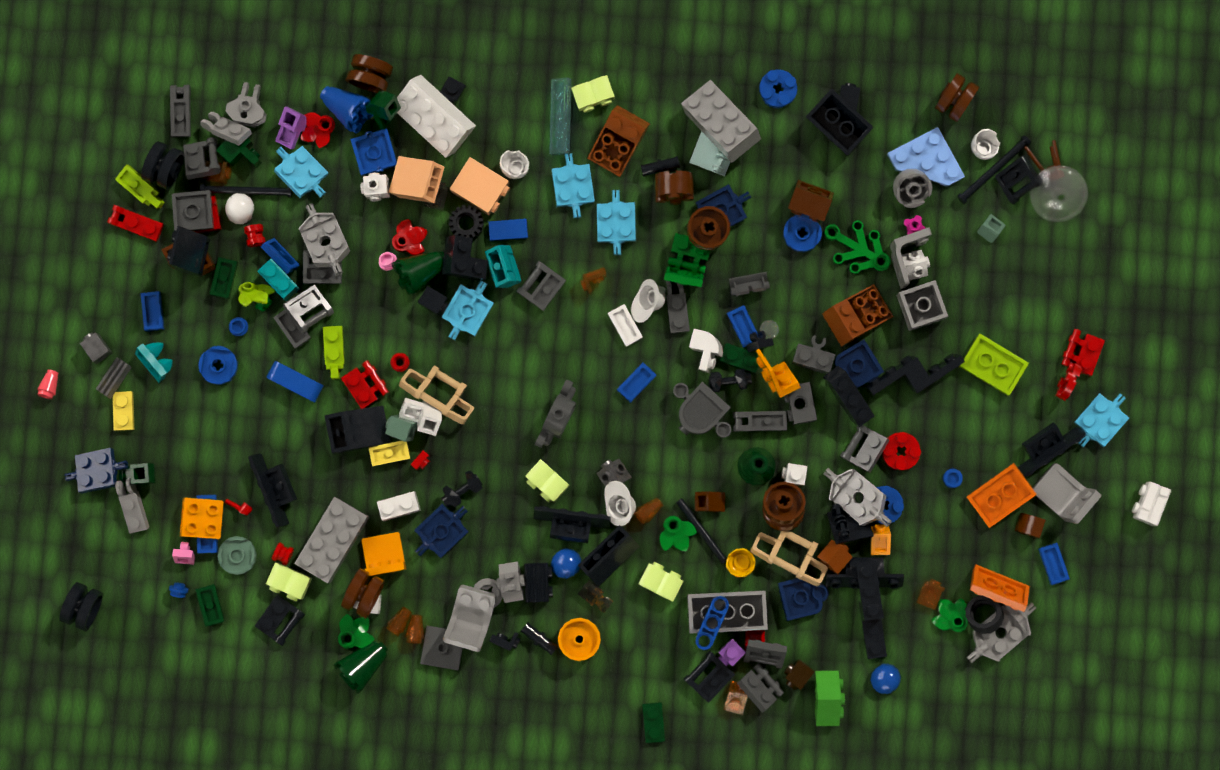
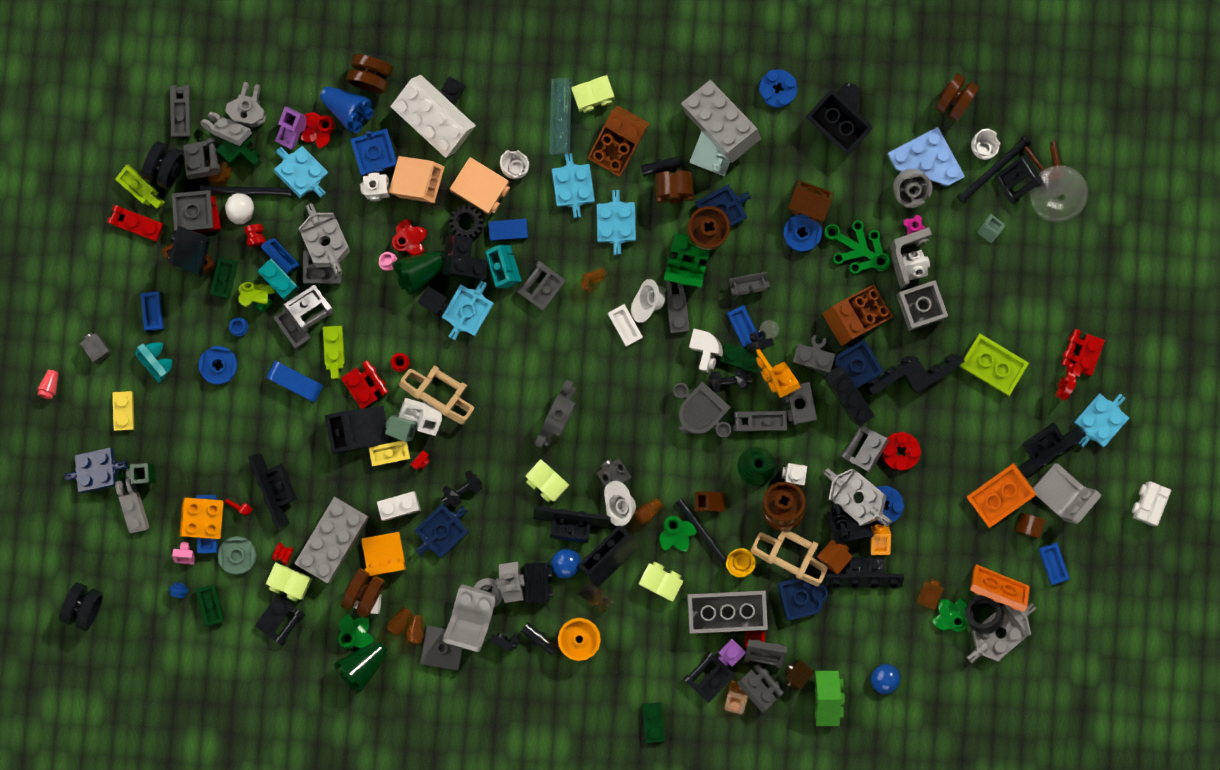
(113, 378): flat silver tile -> none
(383, 108): dark green brick -> none
(636, 382): blue tile -> none
(705, 630): blue beam -> none
(871, 609): black bracket -> none
(952, 478): blue tile -> none

